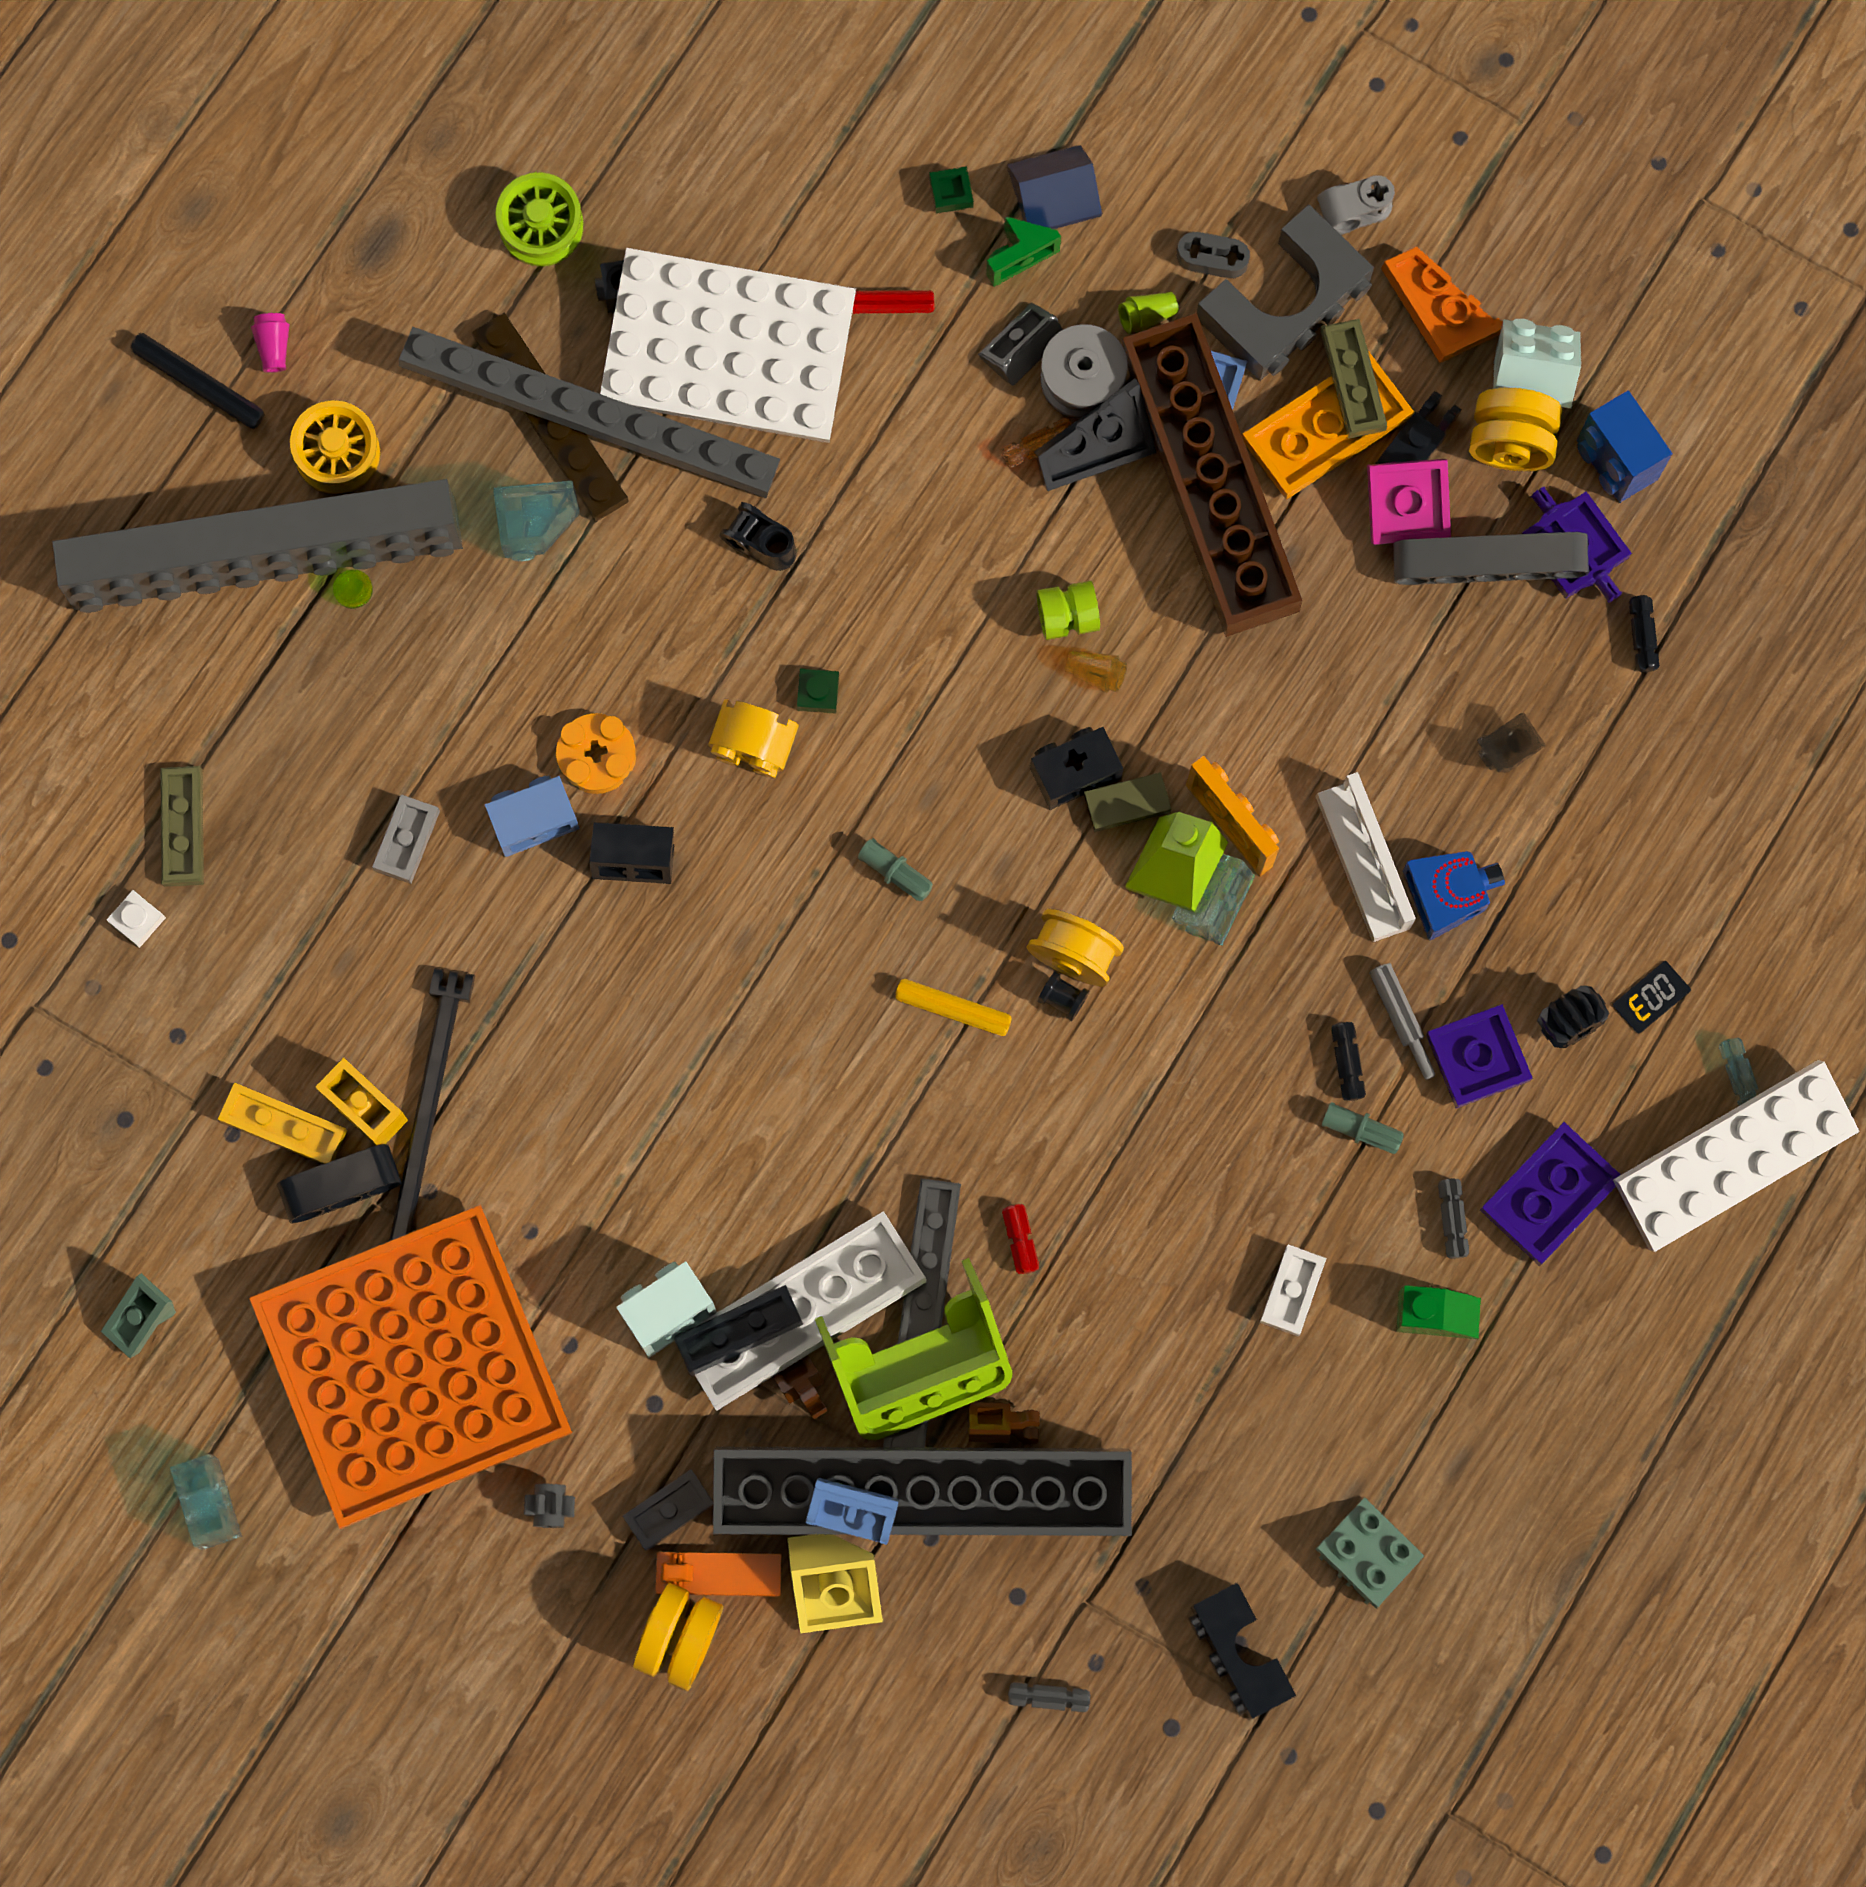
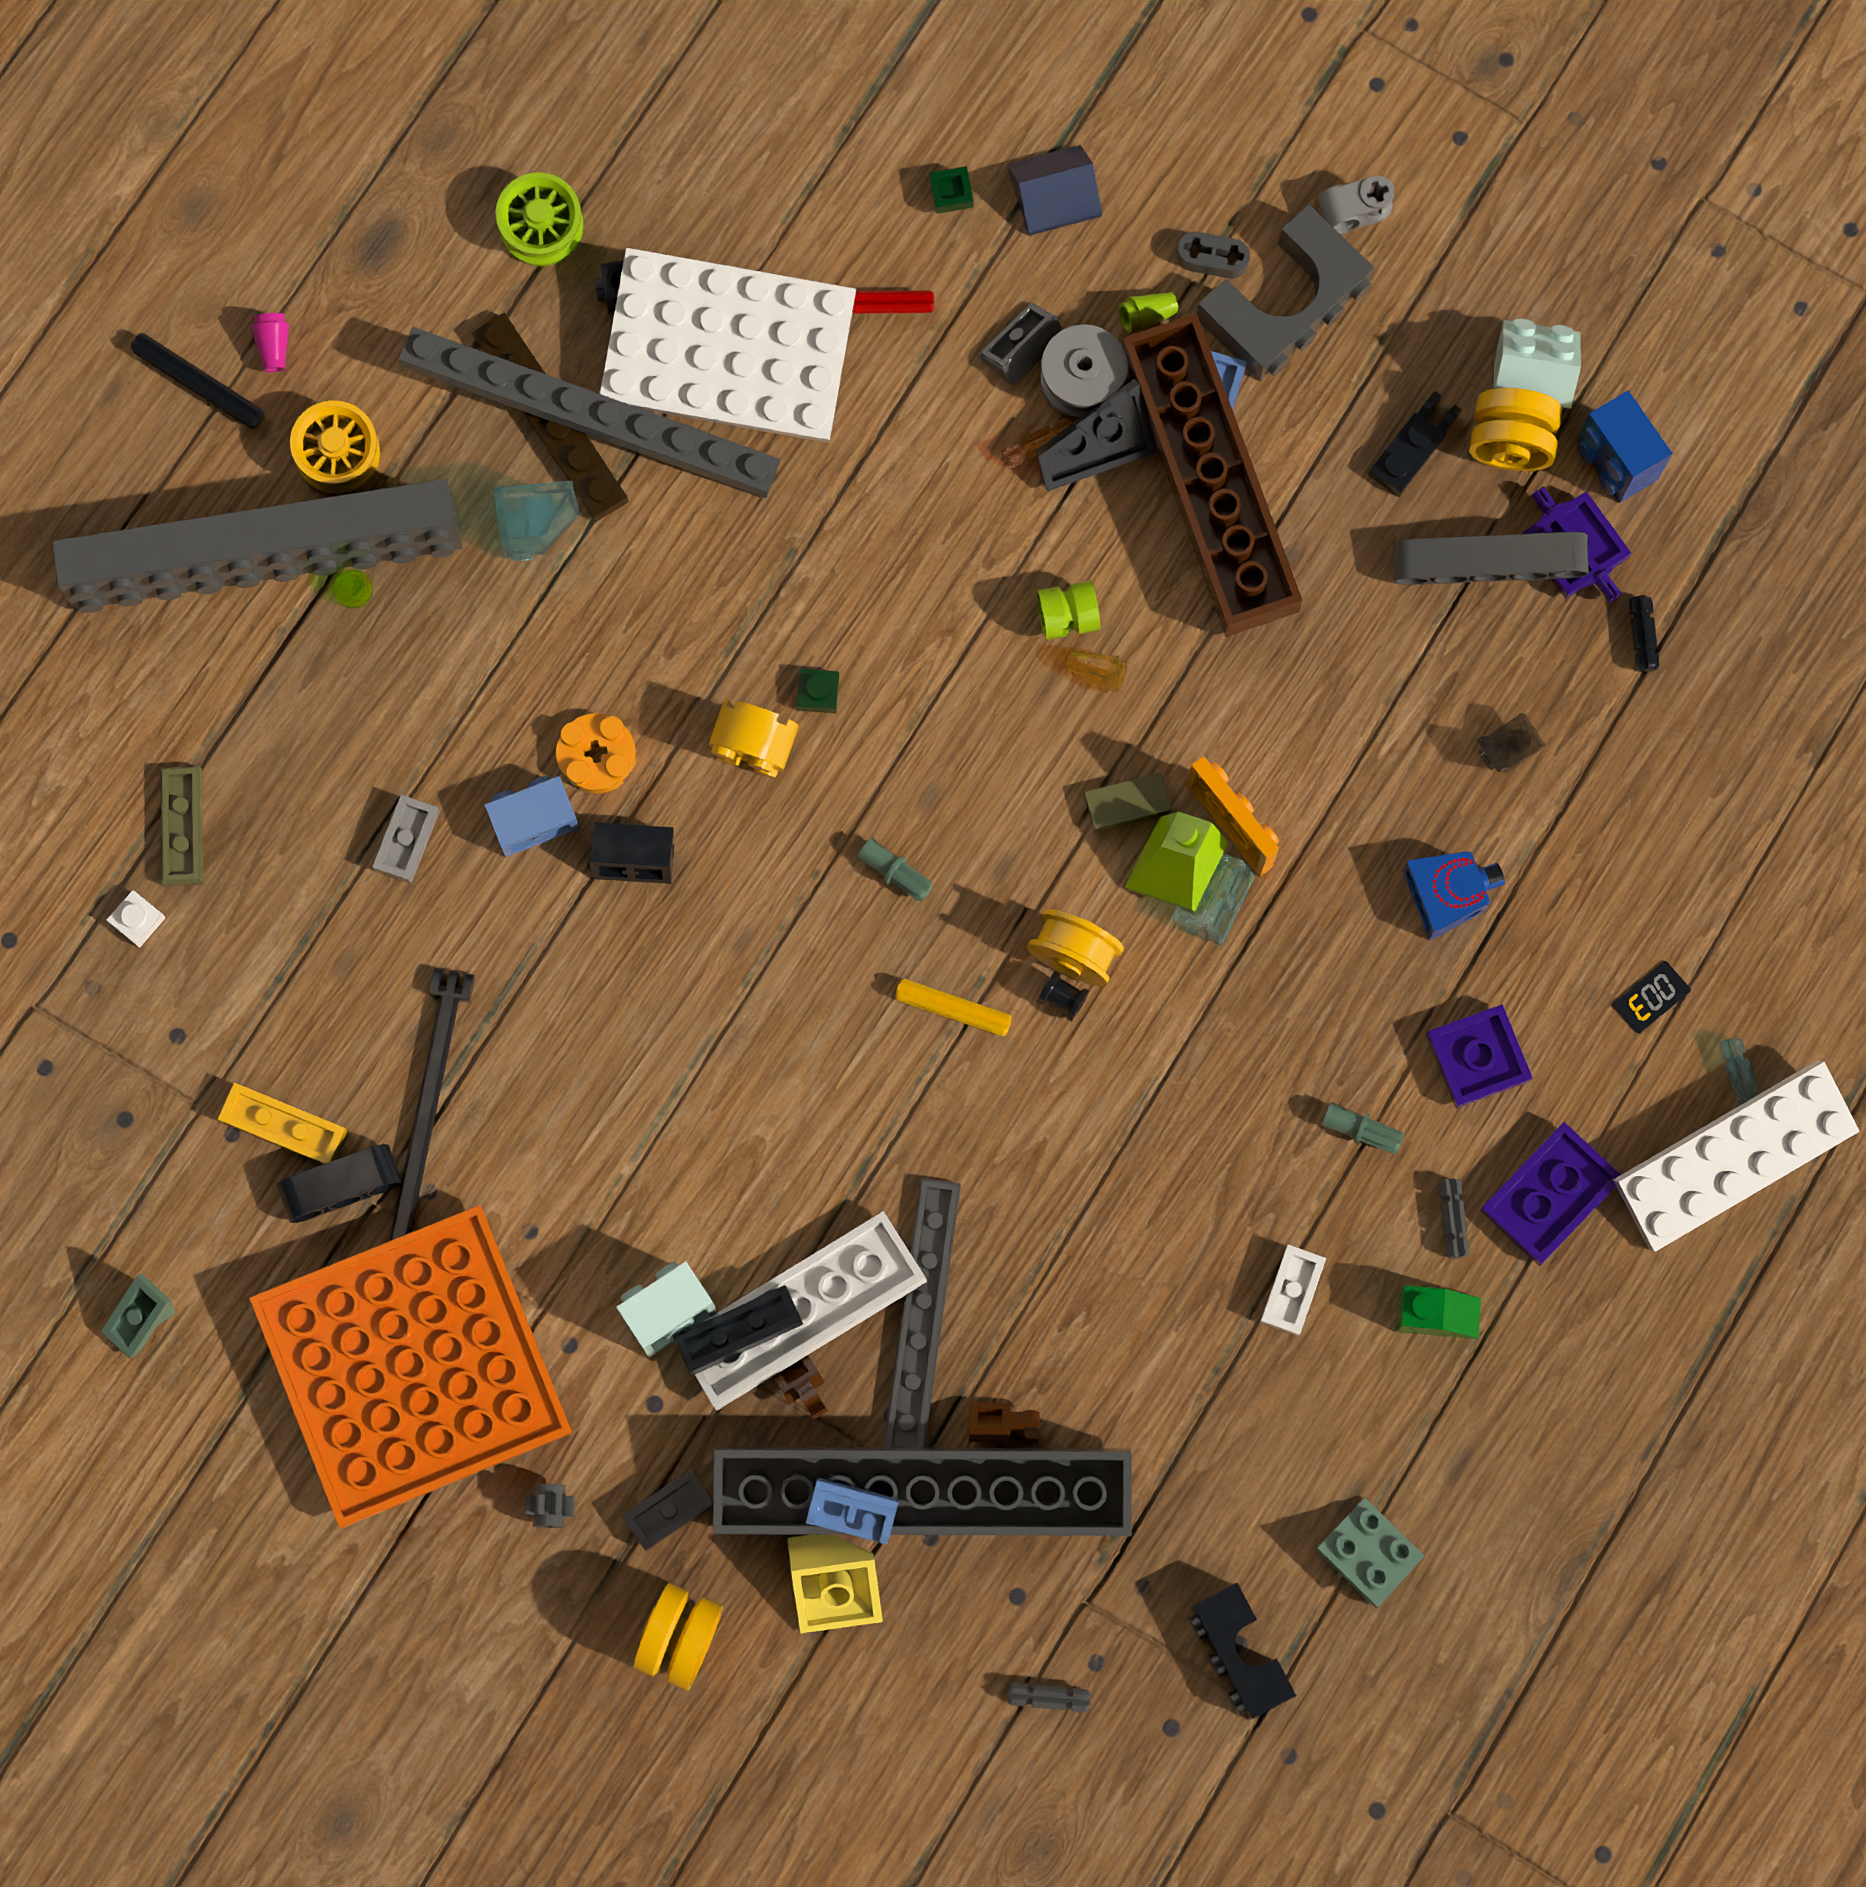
(205, 1502): clear light blue brick -> none
(361, 1103): yellow brick -> none
(720, 1573): orange hinge -> none
(754, 534): black piece -> none
(924, 1373): lime windscreen -> none
(1018, 1229): red piece -> none
(1029, 247): green slope -> none
(1065, 784): black brick -> none
(1310, 434): light orange plate -> none
(1348, 1061): black axle -> none
(1353, 378): olive tile -> none
(1366, 858): white fence -> none
(1401, 1015): light grey axle -> none
(1409, 500): dark pink plate -> none
(1438, 308): orange wing -> none
(1573, 1016): black gear -> none

